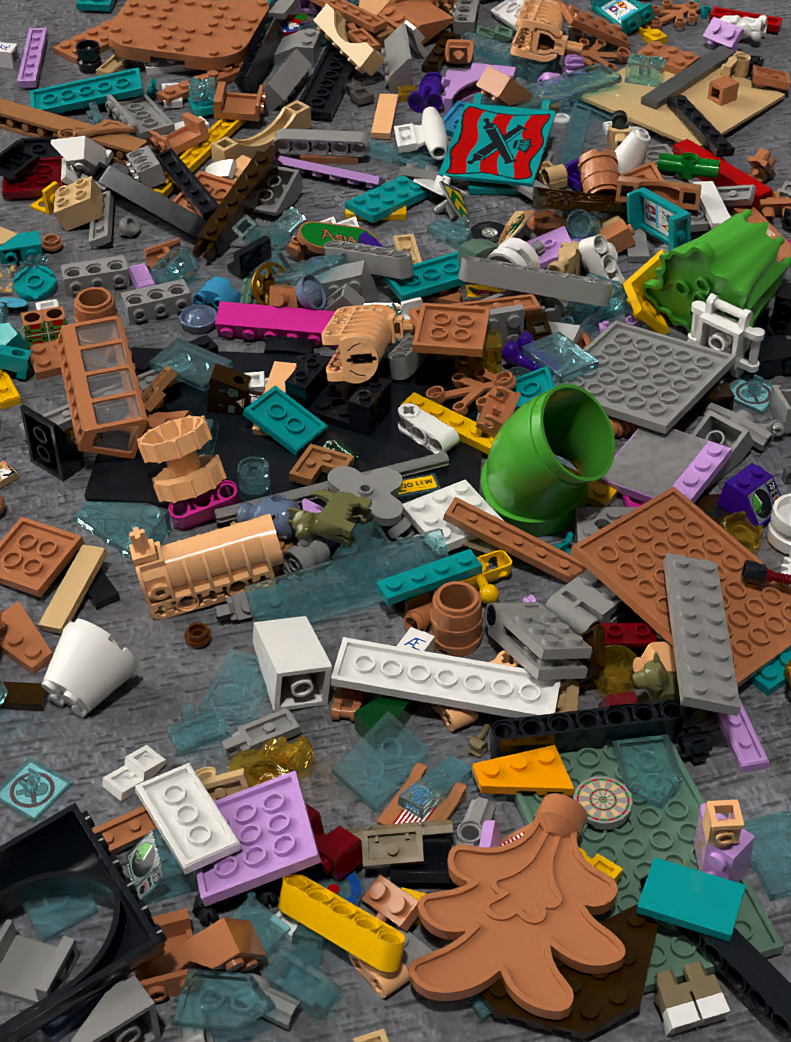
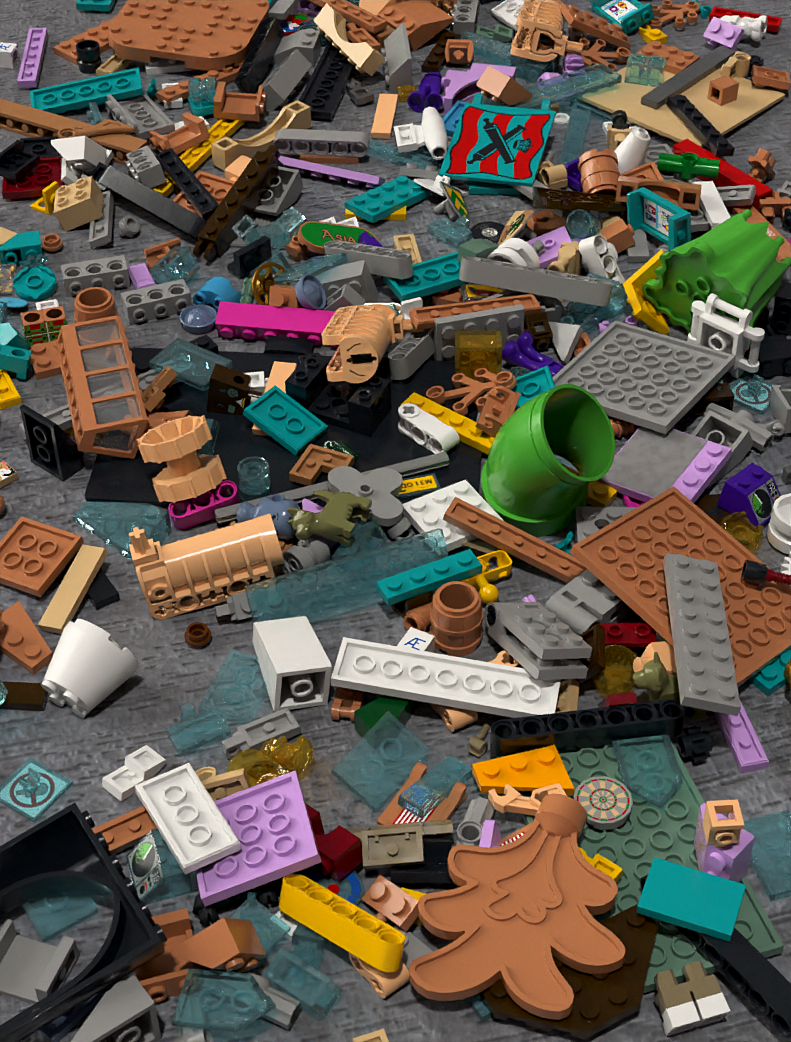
(222, 168): white slope -> none
(415, 38): white slope -> none
(451, 329): nougat plate -> none
(519, 804): none -> light nougat piece
(561, 355): clear light blue tile -> none

